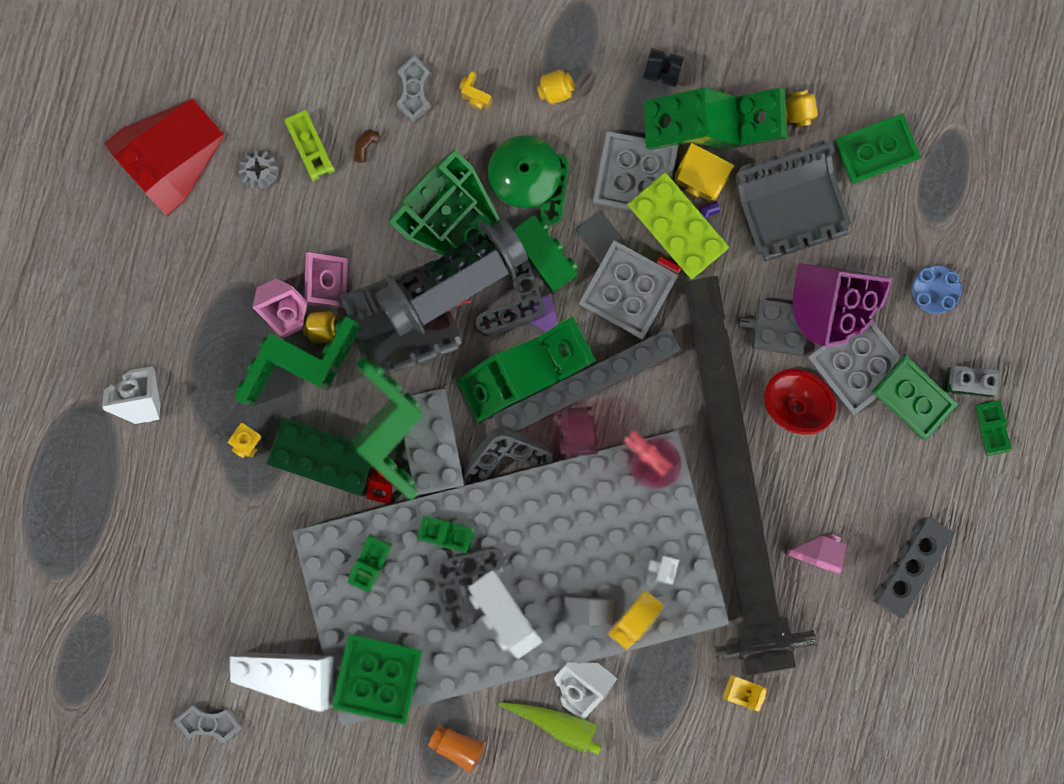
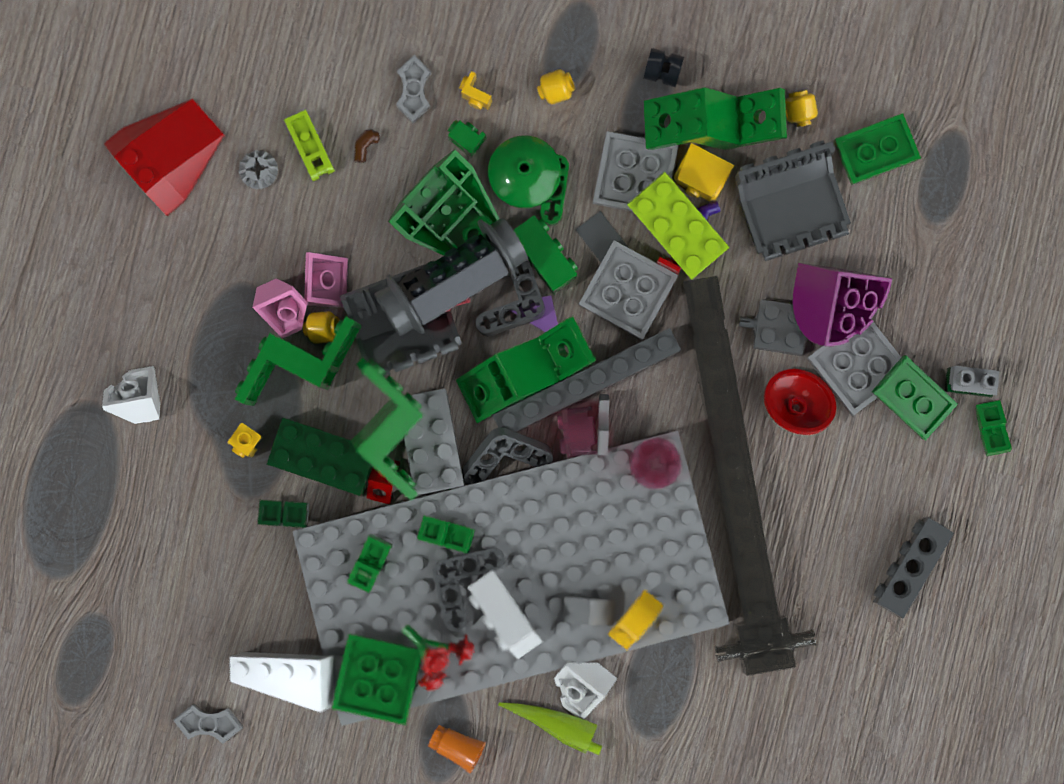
(283, 513): none -> dark green hips
(437, 659): none -> red plant
(466, 137): none -> green brick
(603, 424): none -> light grey tile
(648, 453): coral pin -> none
(666, 569): white tile -> none
(744, 693): yellow bracket -> none
(821, 552): bright pink slope -> none
(936, 289): medium blue dish -> none

